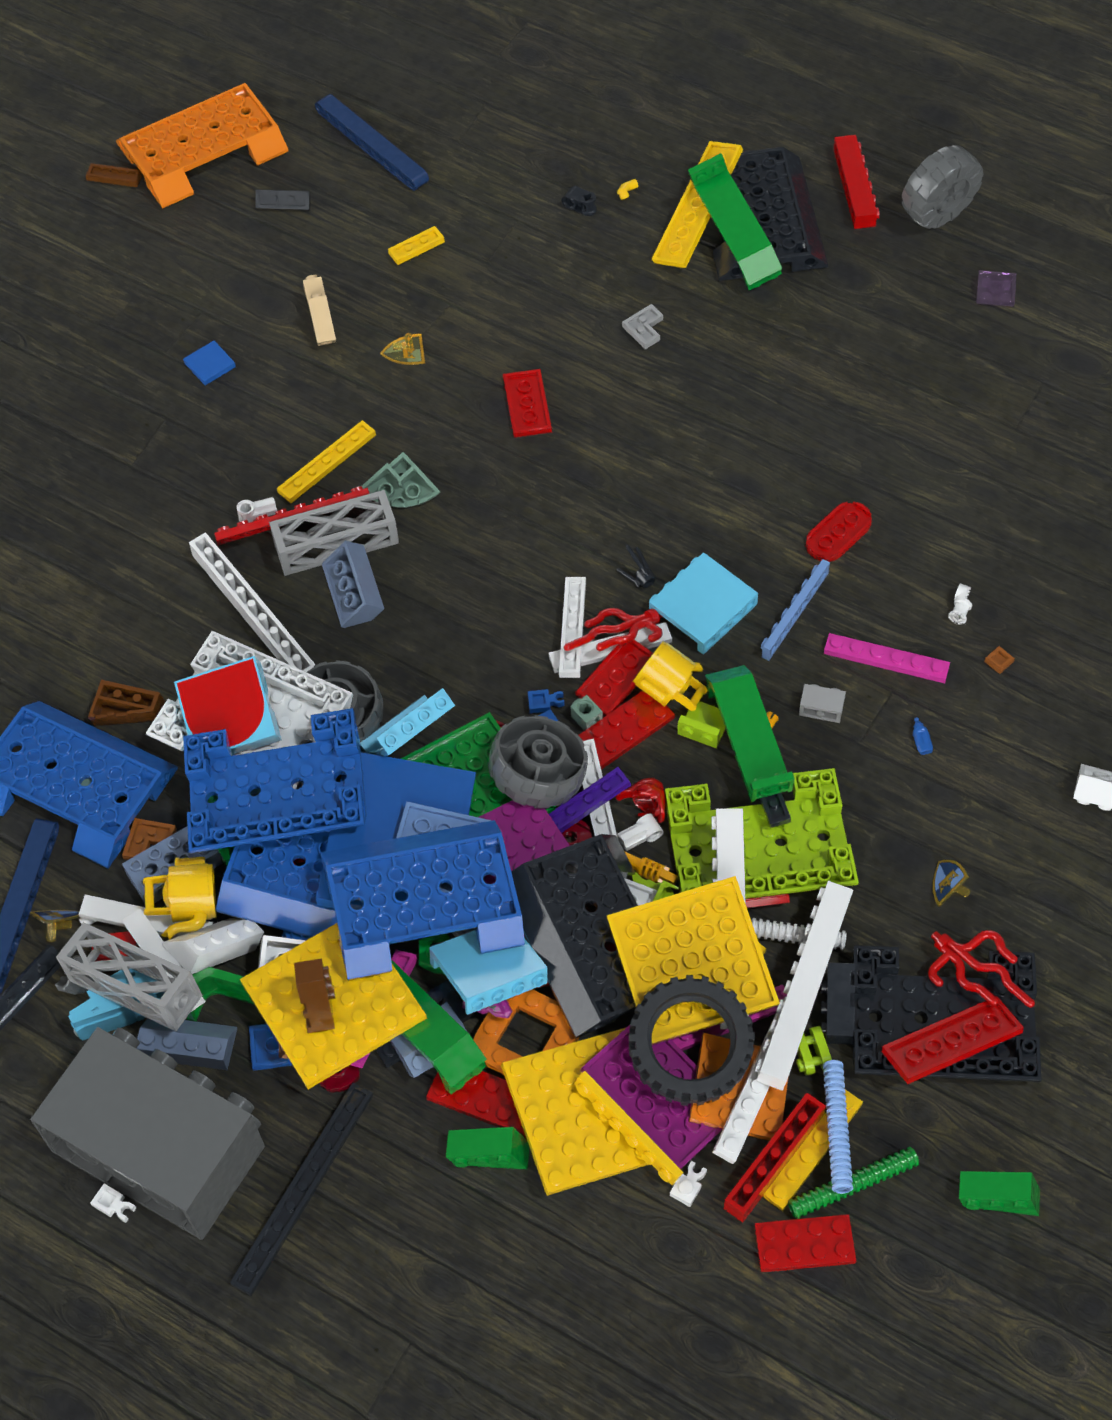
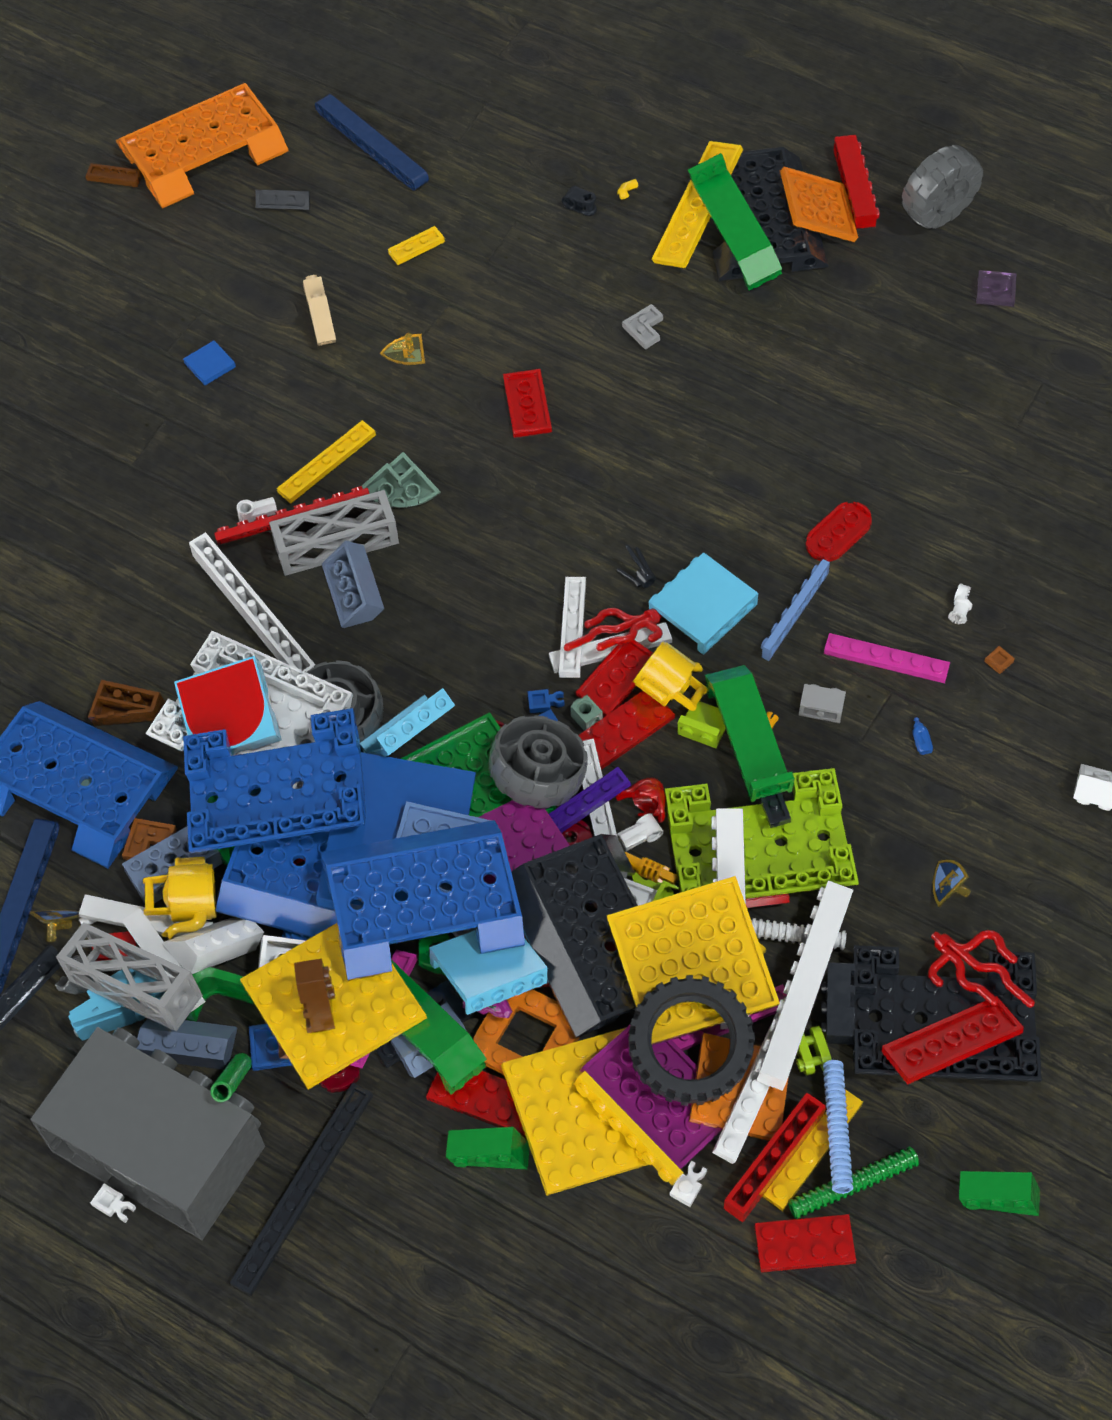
(231, 1077): none -> green piece
(818, 204): none -> orange plate

